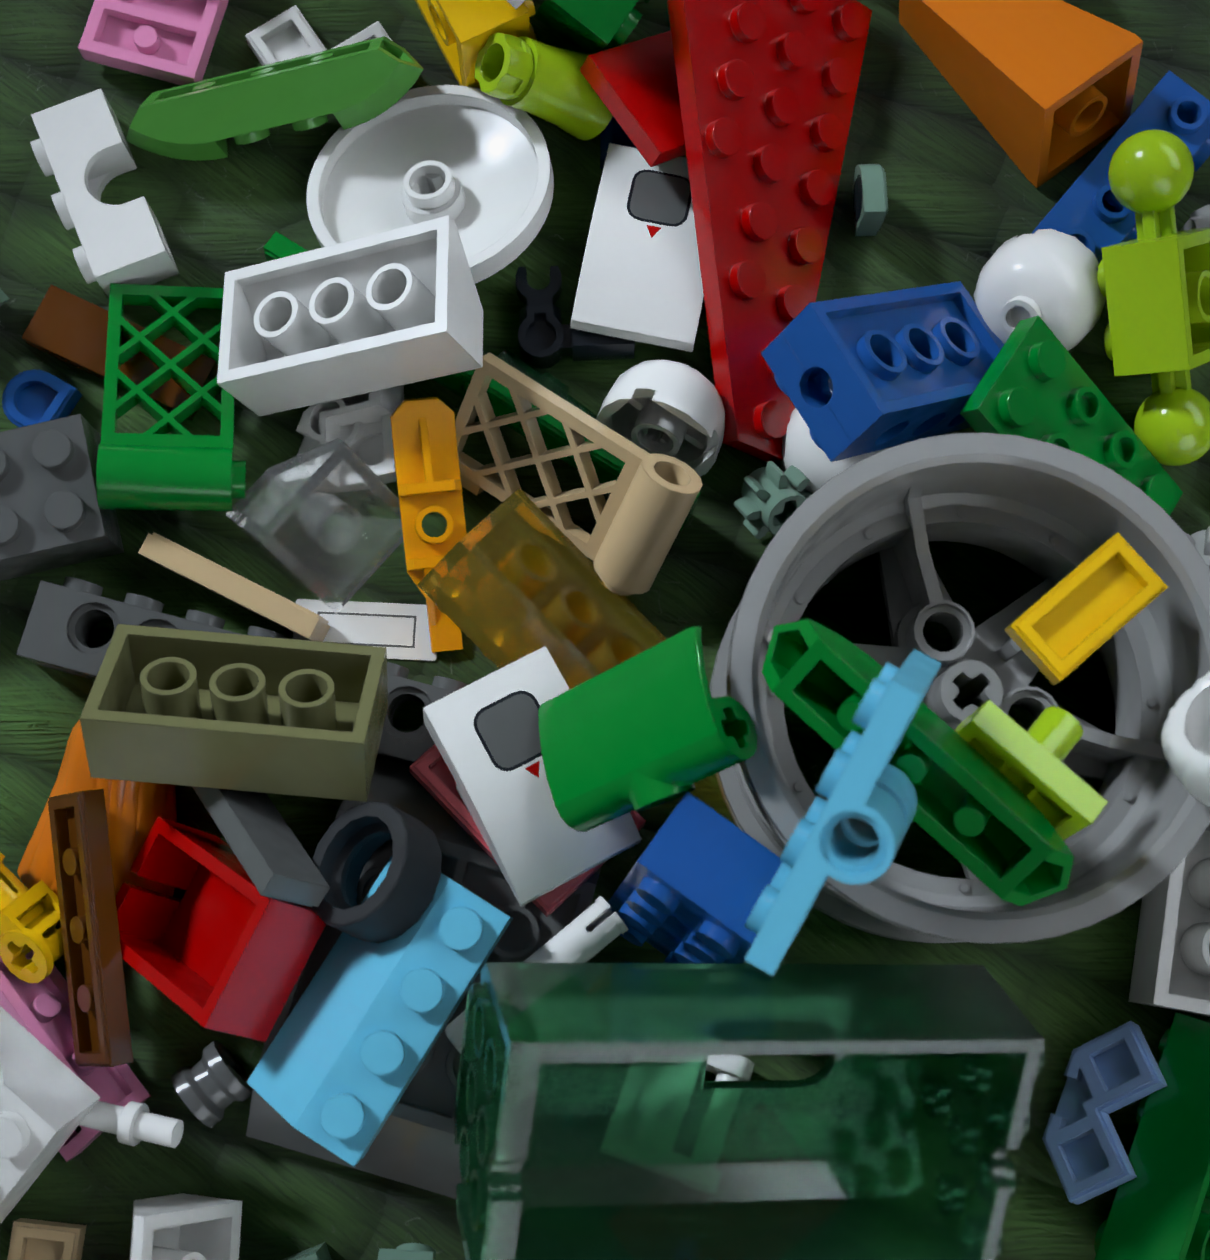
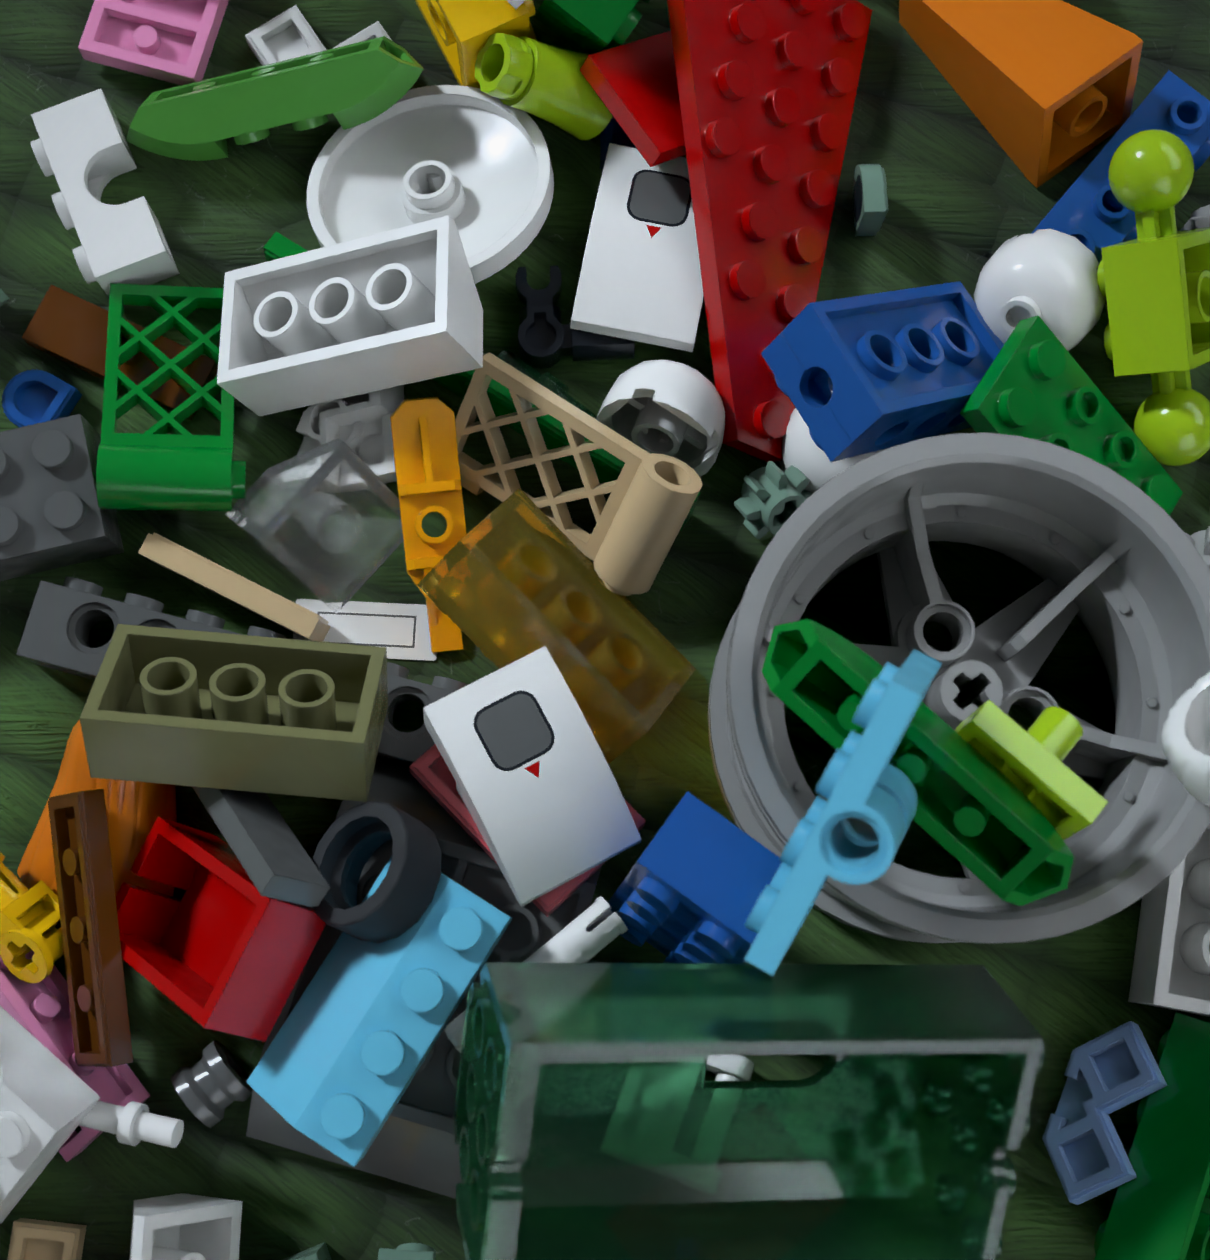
(640, 734): green panel -> none
(1086, 608): yellow tile -> none

